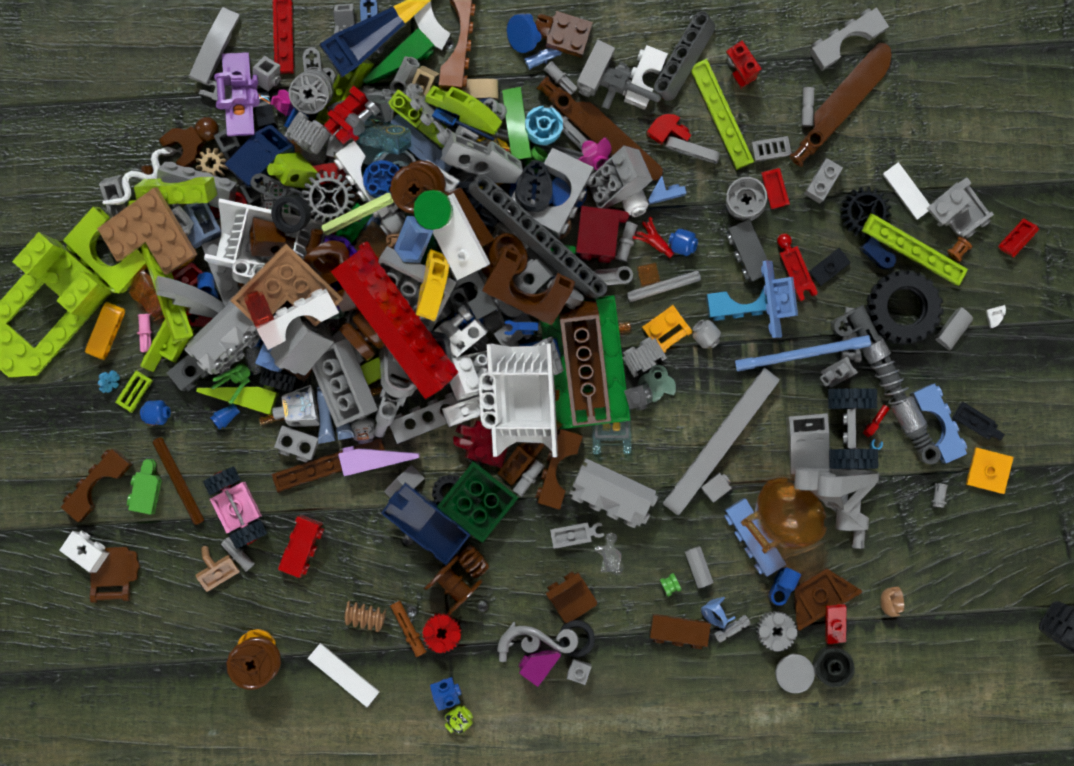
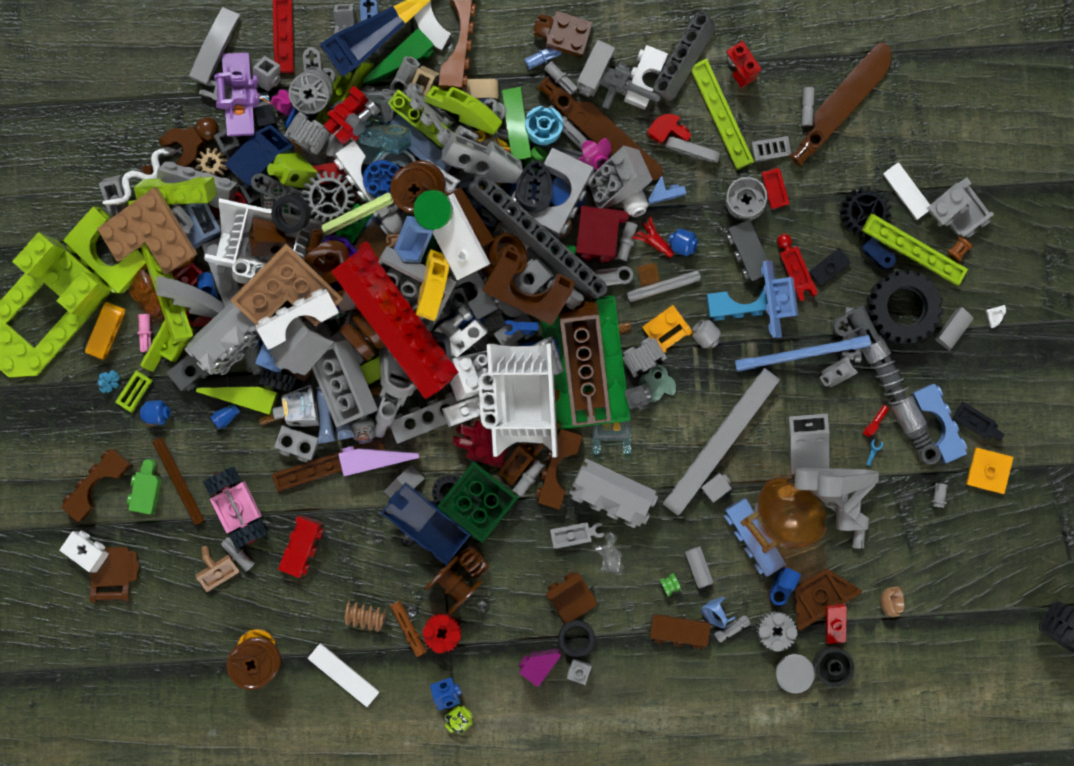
(236, 374): bright green plant -> none
(258, 308): clear red slope -> none
(451, 119): dark blue piece -> none
(523, 33): blue tile -> none
(537, 636): light grey plant -> none
(823, 180): light grey brick -> none
(851, 400): black plate -> none
(868, 26): light grey arch -> none
(1018, 237): red plate -> none

